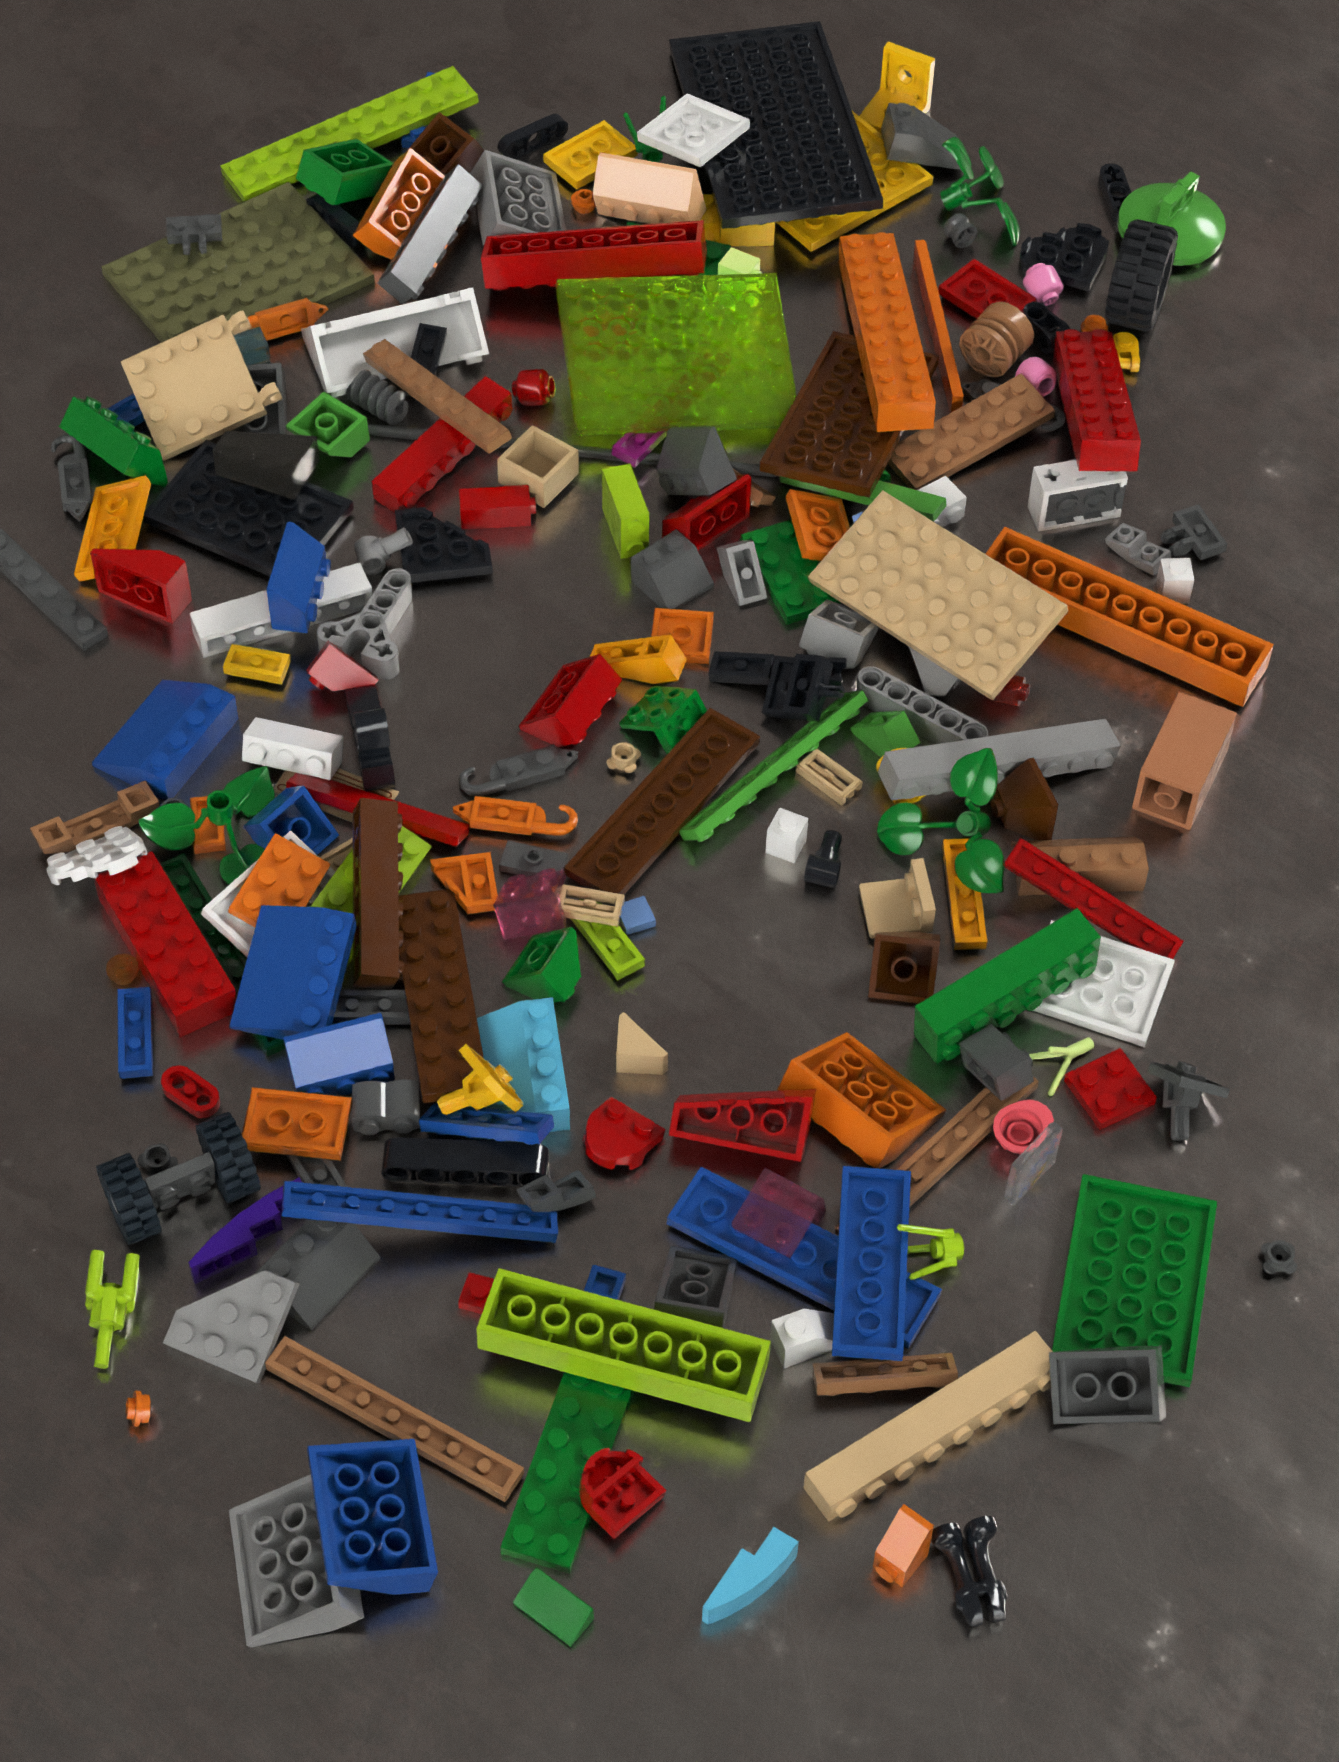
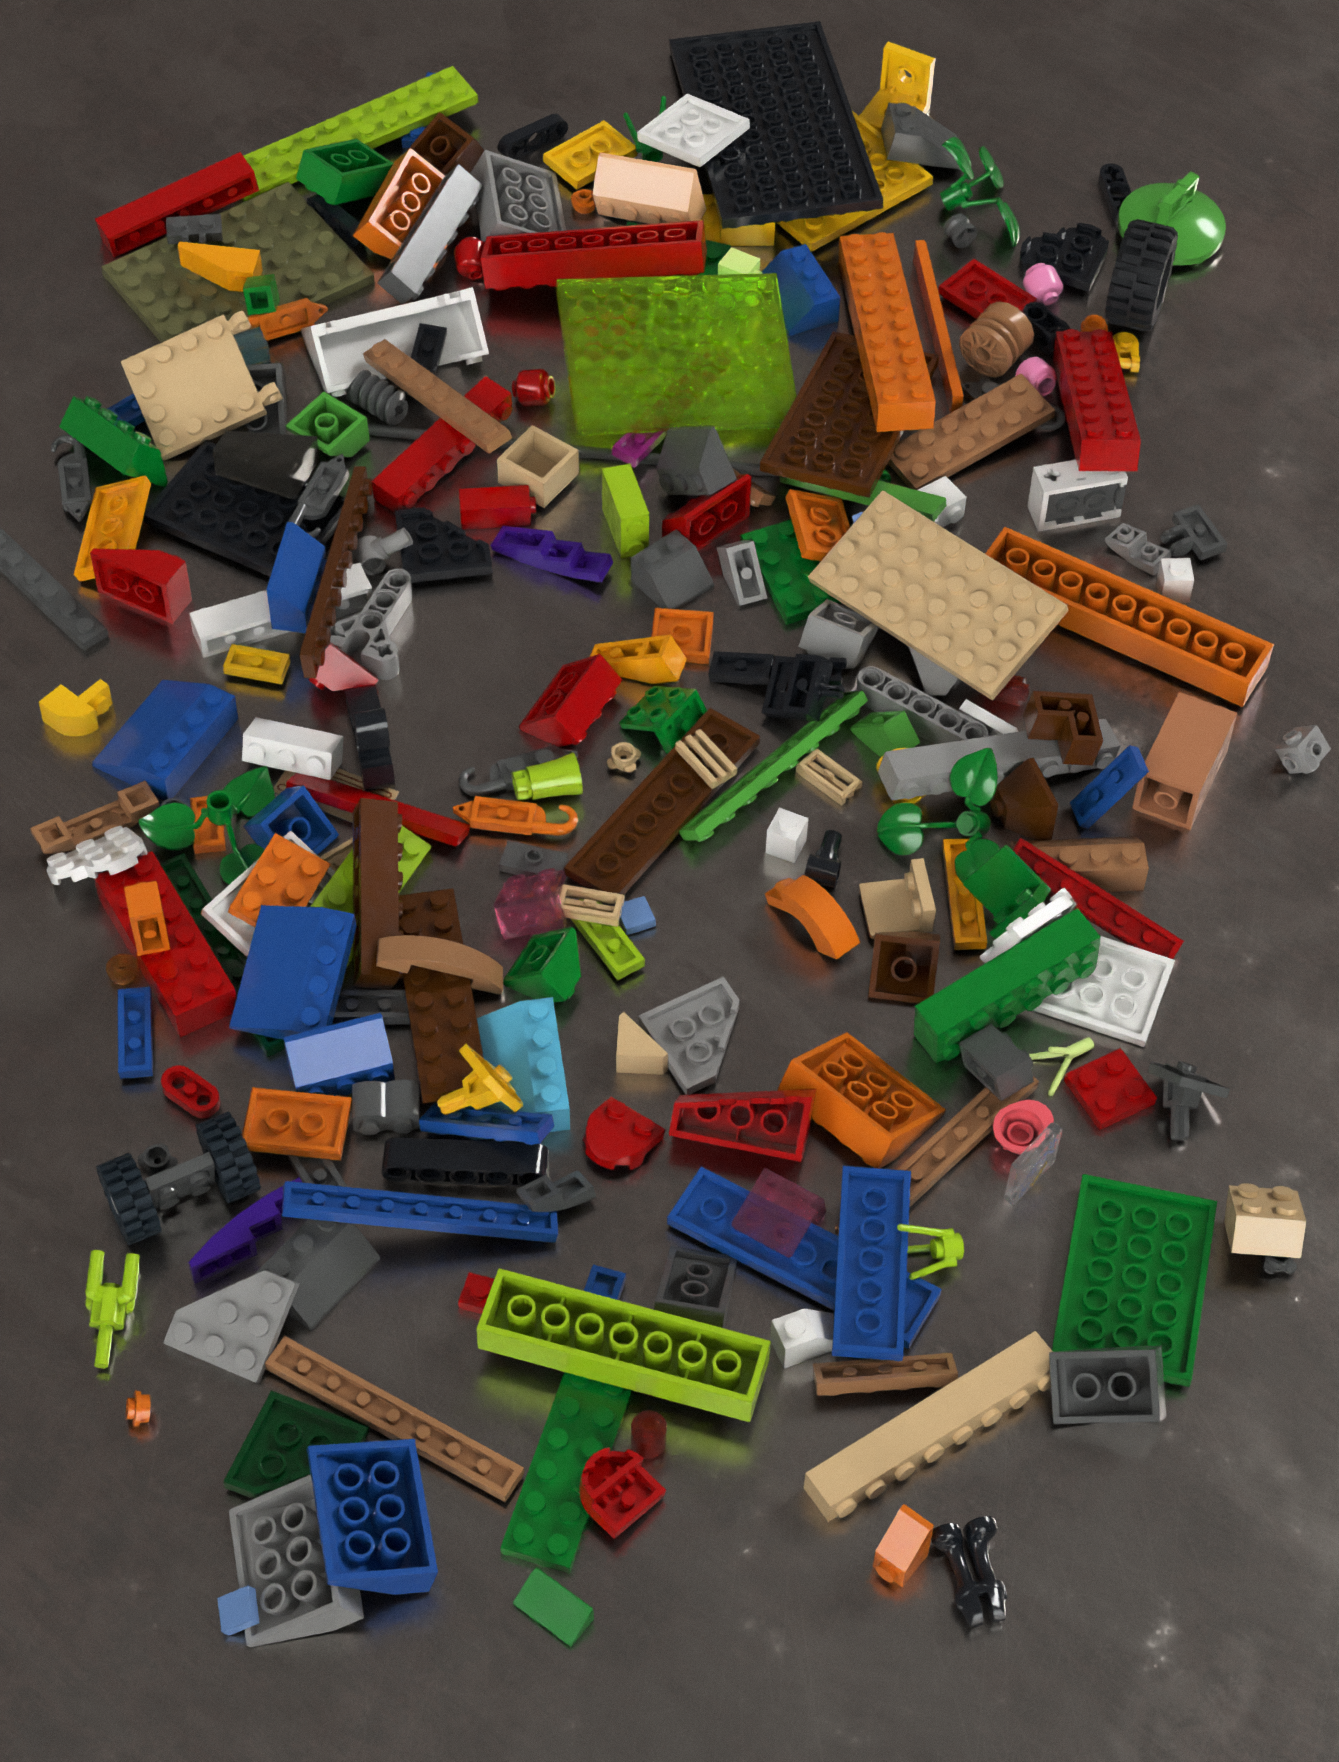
(75, 714): none -> yellow brick
(147, 918): none -> orange brick
(190, 196): none -> red brick
(221, 264): none -> light orange slope
(238, 1610): none -> medium blue tile
(261, 294): none -> green brick
(279, 1442): none -> dark green plate
(321, 492): none -> dark grey plate
(334, 575): none -> reddish brown plate
(440, 955): none -> medium nougat slope
(468, 257): none -> red head
(470, 879): orange wing -> none
(544, 552): none -> dark purple slope
(548, 779): none -> lime plant
(648, 1434): none -> clear red brick
(694, 1032): none -> light grey plate
(712, 759): none -> tan tile
(750, 1576): medium azure slope -> none
(804, 290): none -> blue slope
(817, 912): none -> orange arch
(993, 724): none -> white plate
(1006, 888): none -> green bracket
(1038, 918): none -> white plate
(1069, 720): none -> reddish brown brick
(1109, 786): none -> blue plate
(1264, 1221): none -> tan piece
(1302, 749): none -> light grey brick

